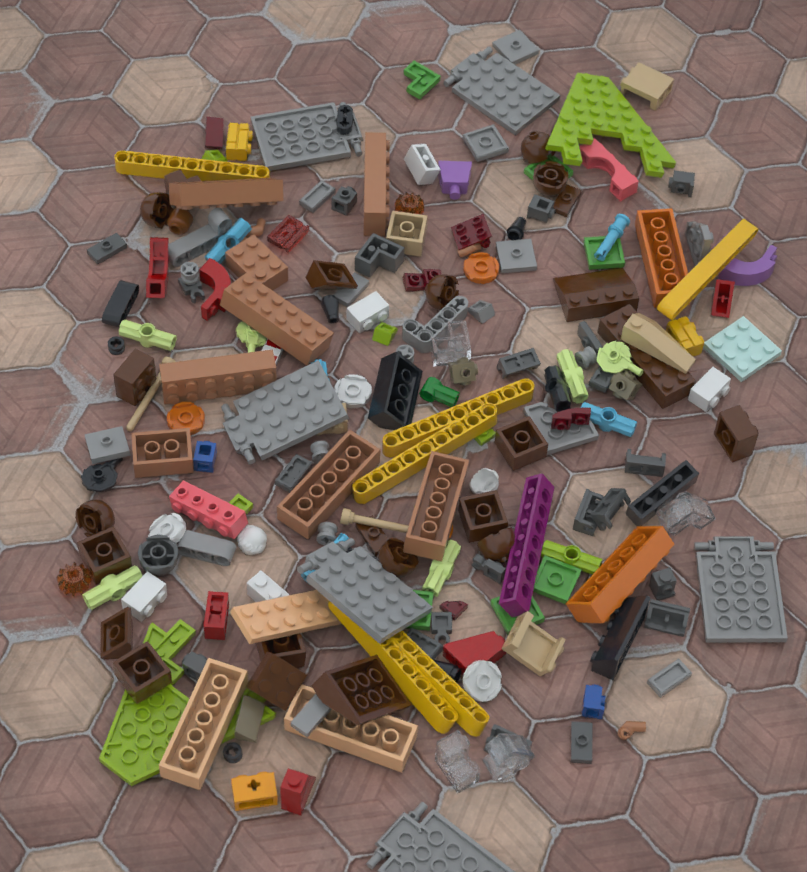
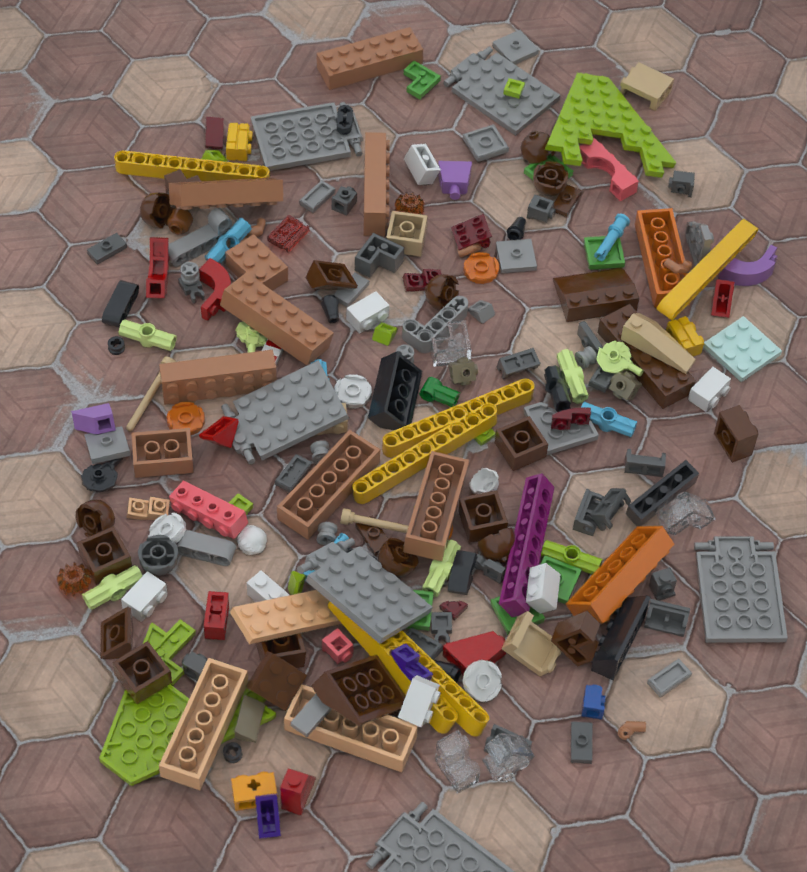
(94, 419): none -> medium lavender slope
(135, 377): reddish brown brick -> none
(146, 509): none -> light nougat slope
(205, 456): blue brick -> none
(221, 432): none -> red slope
(267, 815): none -> dark purple slope
(296, 583): none -> lime slope
(338, 641): none -> coral brick
(369, 58): none -> nougat brick
(407, 661): none -> dark purple slope
(419, 701): none -> white brick
(461, 572): none -> black slope
(514, 88): none -> lime plate
(543, 588): none -> white brick
(577, 637): none -> reddish brown brick
(685, 267): none -> nougat arm

